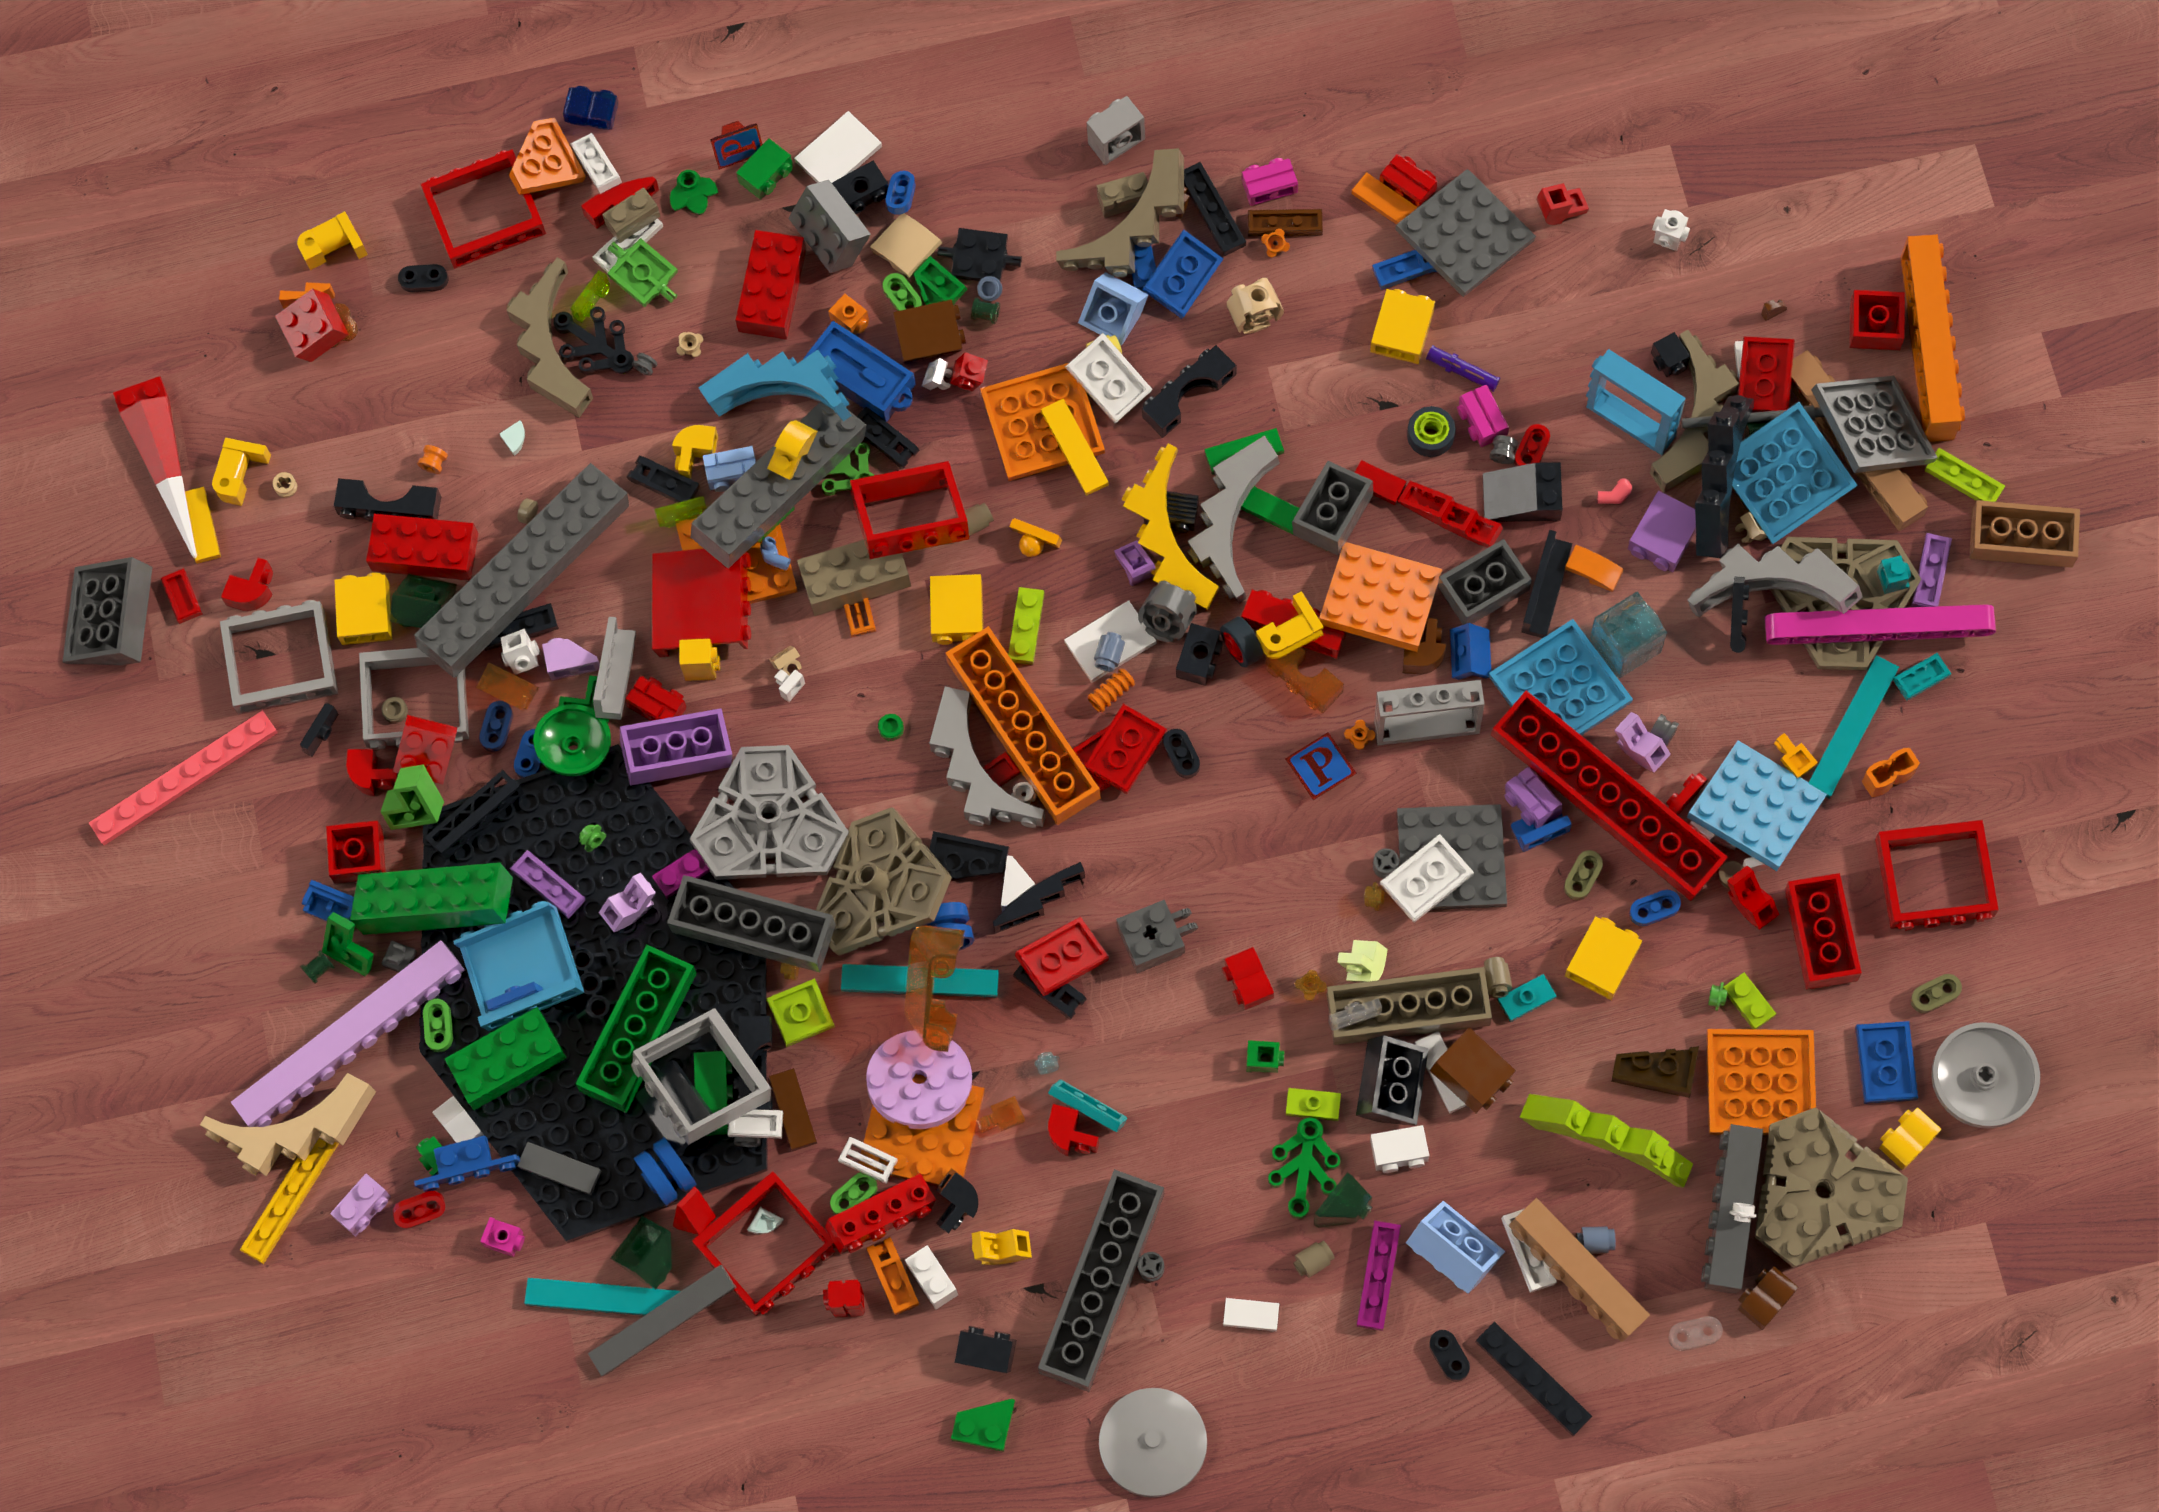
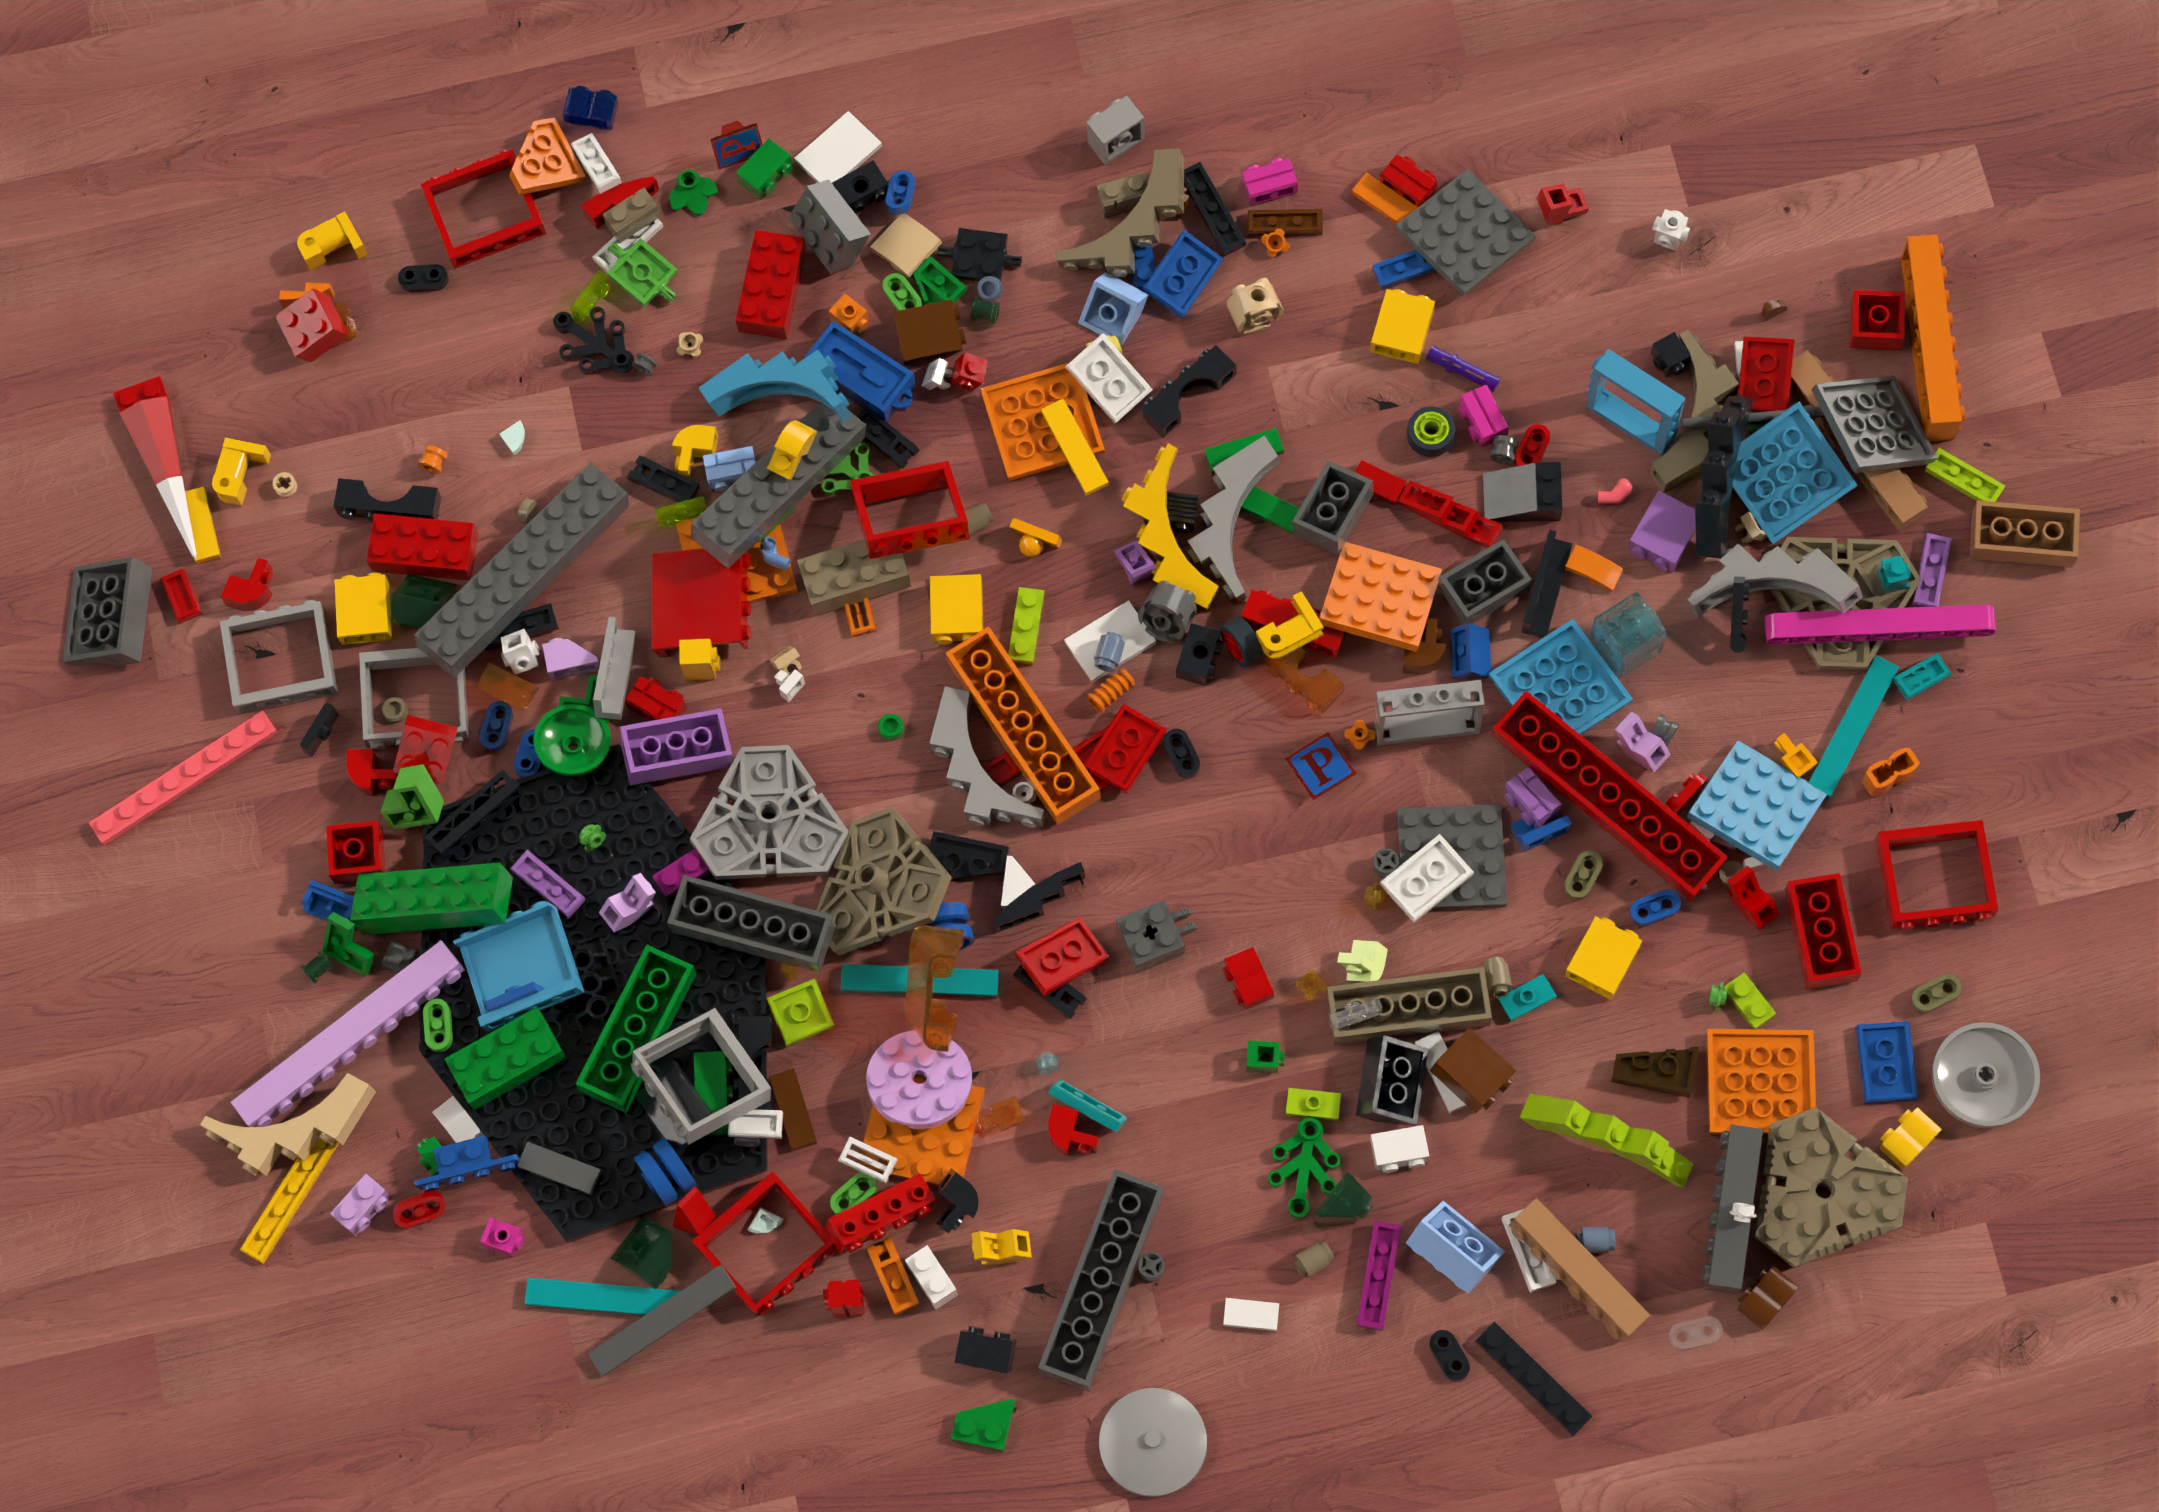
(534, 314): dark tan arch -> none

